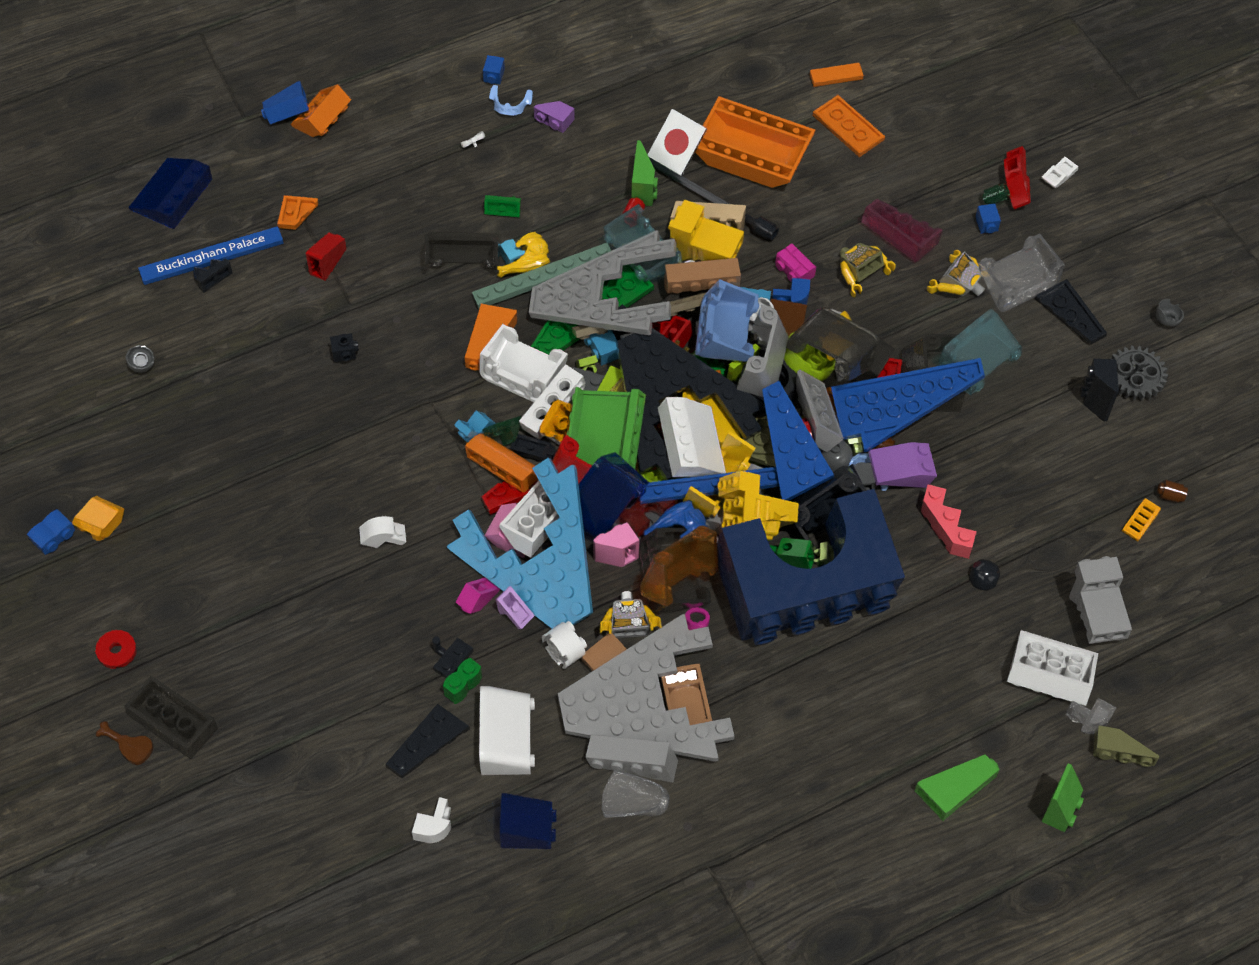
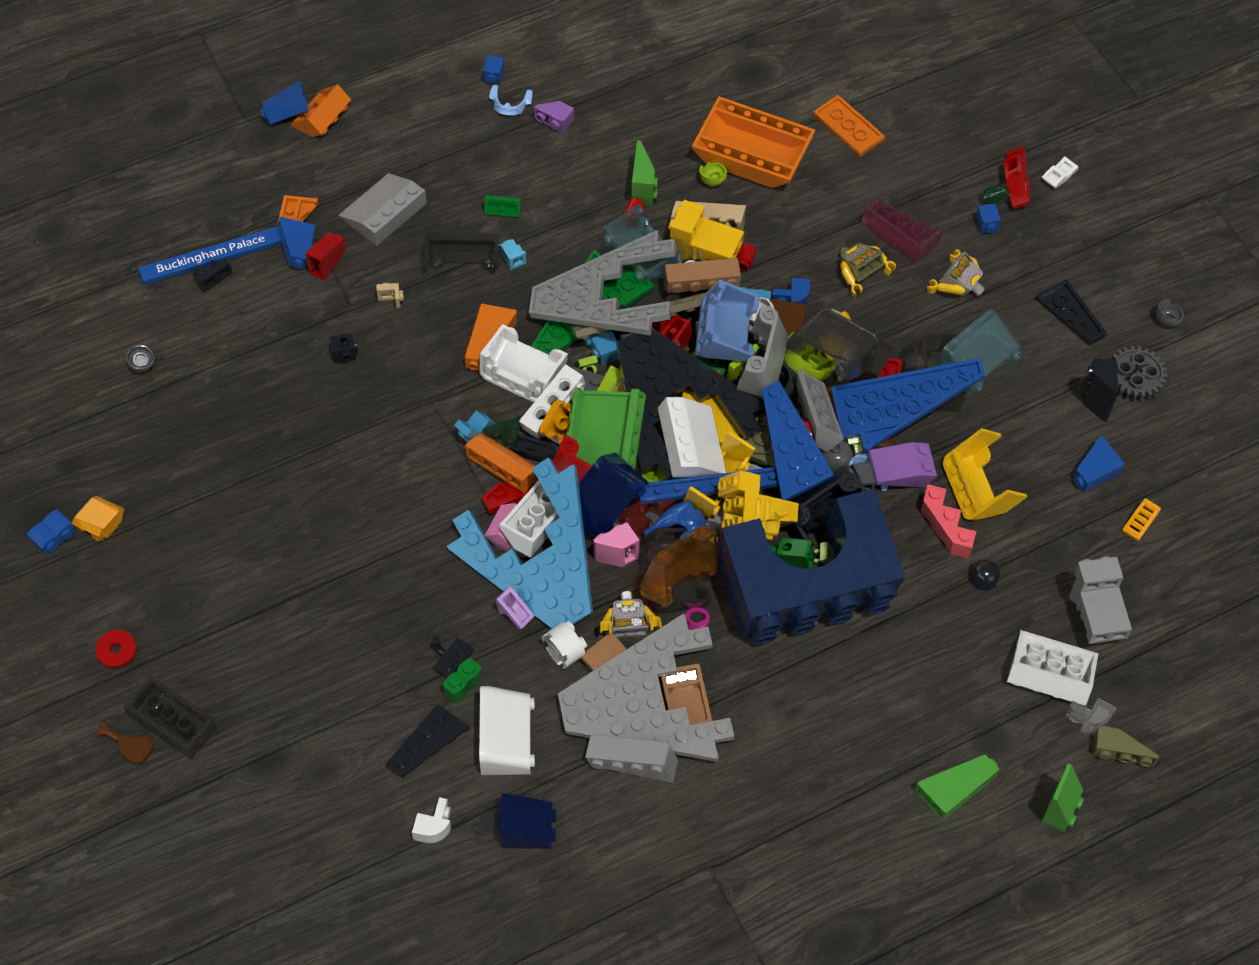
(172, 191): clear blue slope -> none
(296, 240): none -> blue slope
(382, 529): white brick -> none
(384, 207): none -> light grey slope
(390, 292): none -> tan bracket
(476, 595): dark pink slope -> none
(480, 135): white piece -> none
(525, 281): sand green plate -> none
(534, 256): yellow hair -> none
(633, 796): clear hair -> none
(674, 151): flag -> none
(713, 174): none -> lime hair
(746, 256): none -> red brick
(794, 263): dark pink brick -> none
(836, 74): orange tile -> none
(969, 481): none -> yellow windscreen
(1022, 273): clear windscreen -> none
(1098, 466): none -> blue slope
(1172, 491): reddish brown brick -> none

